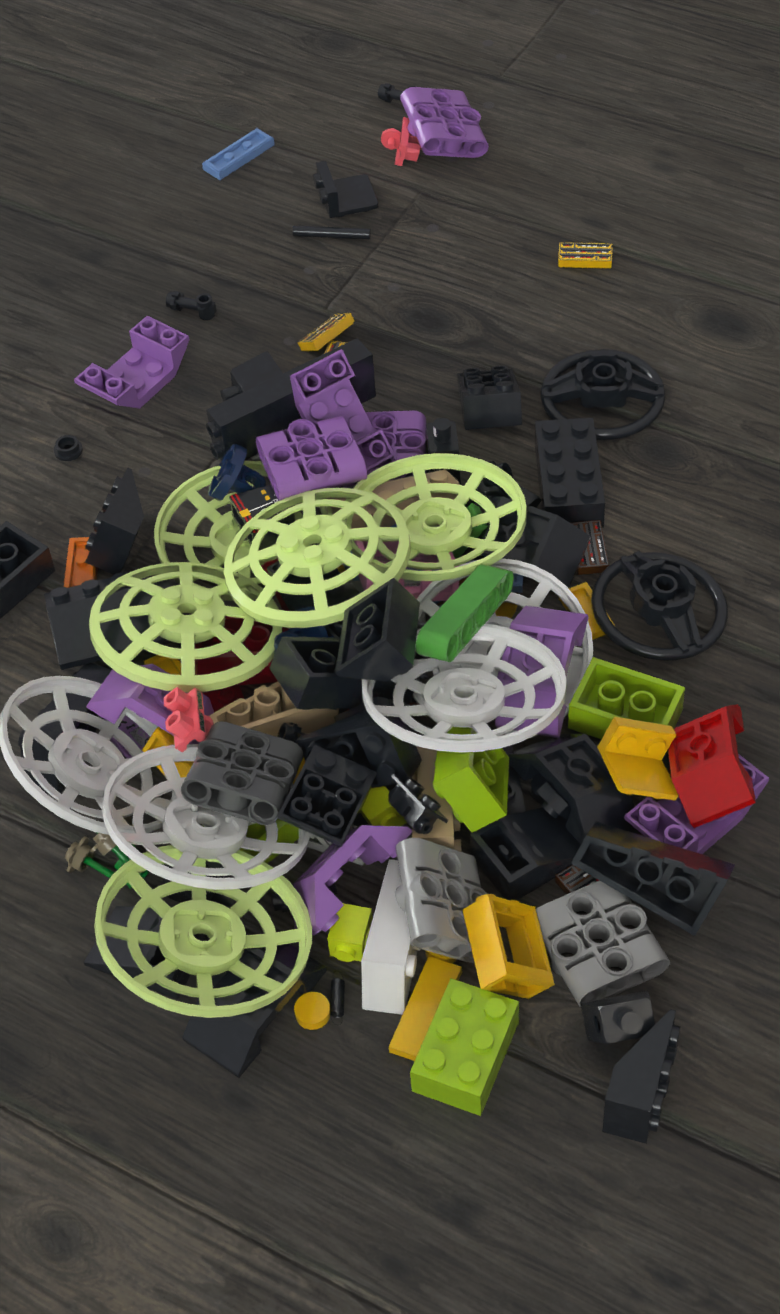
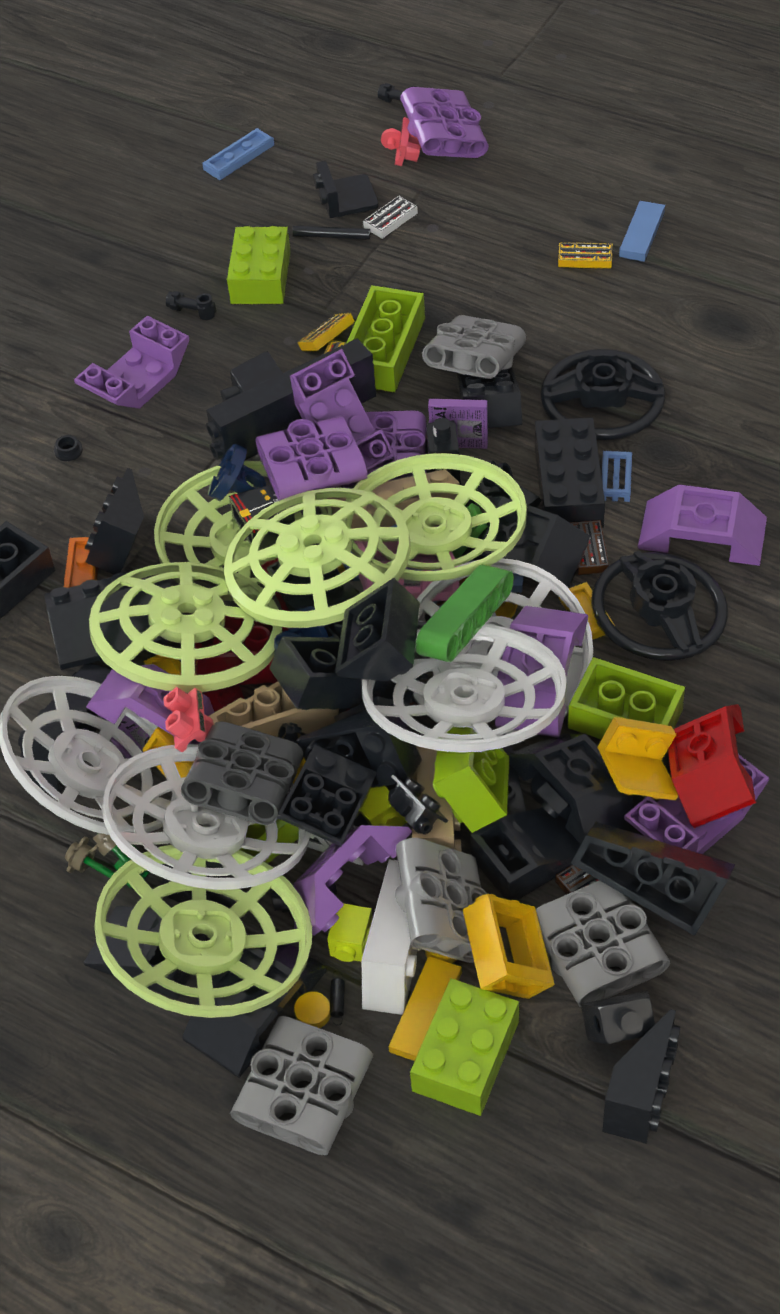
(259, 265): none -> lime brick
(270, 1096): none -> light grey connector
(389, 330): none -> lime brick
(390, 217): none -> tile
(469, 417): none -> medium lavender tile
(474, 346): none -> light grey connector
(616, 492): none -> medium blue tile
(642, 231): none -> medium blue tile
(704, 517): none -> medium lavender slope

